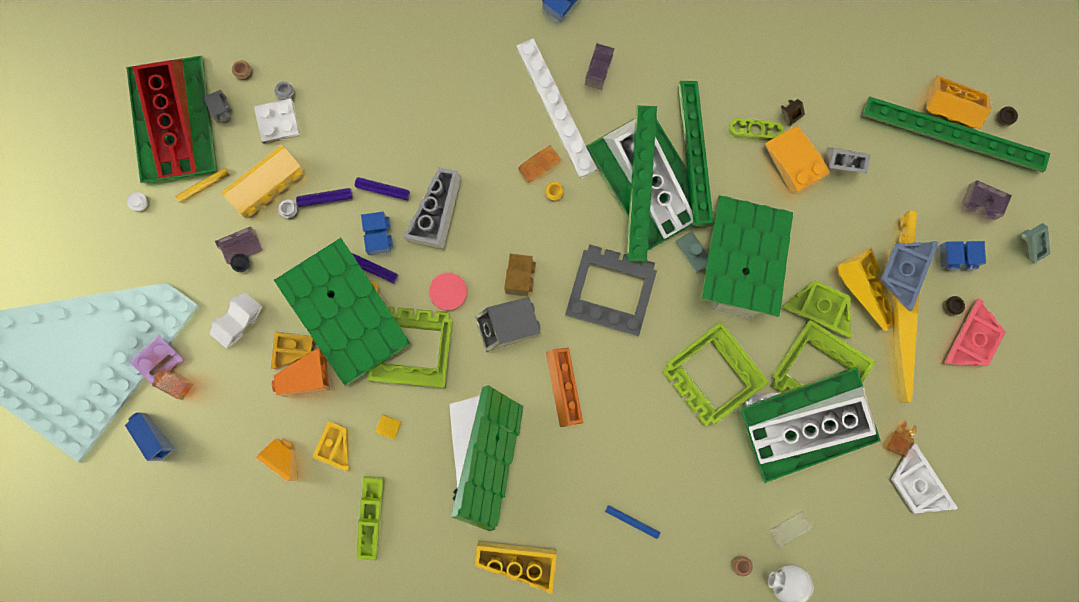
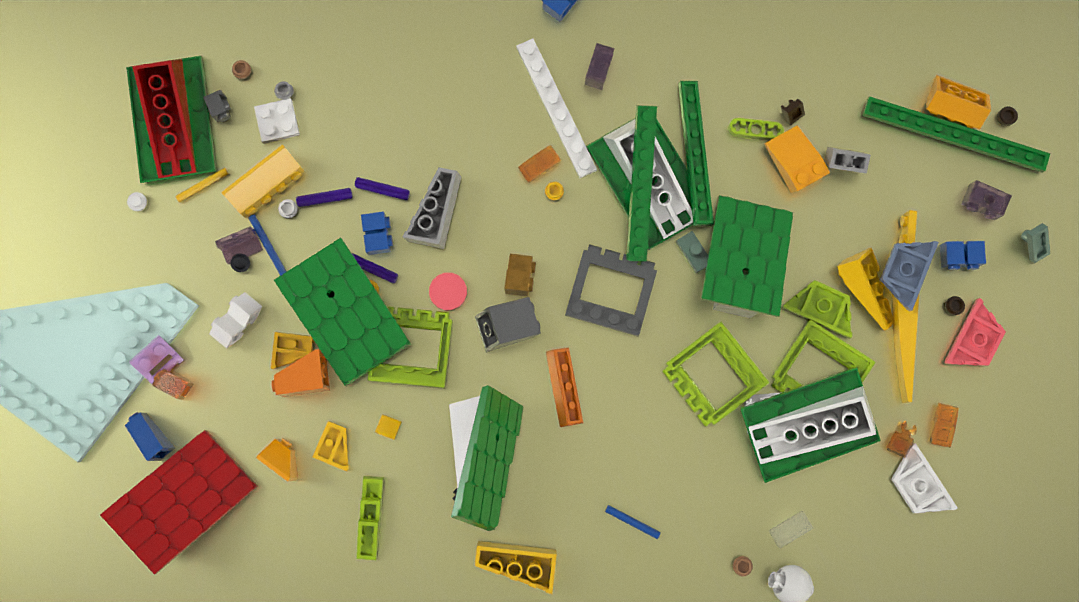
(179, 501): none -> red piece
(267, 244): none -> blue bar
(945, 425): none -> clear orange slope

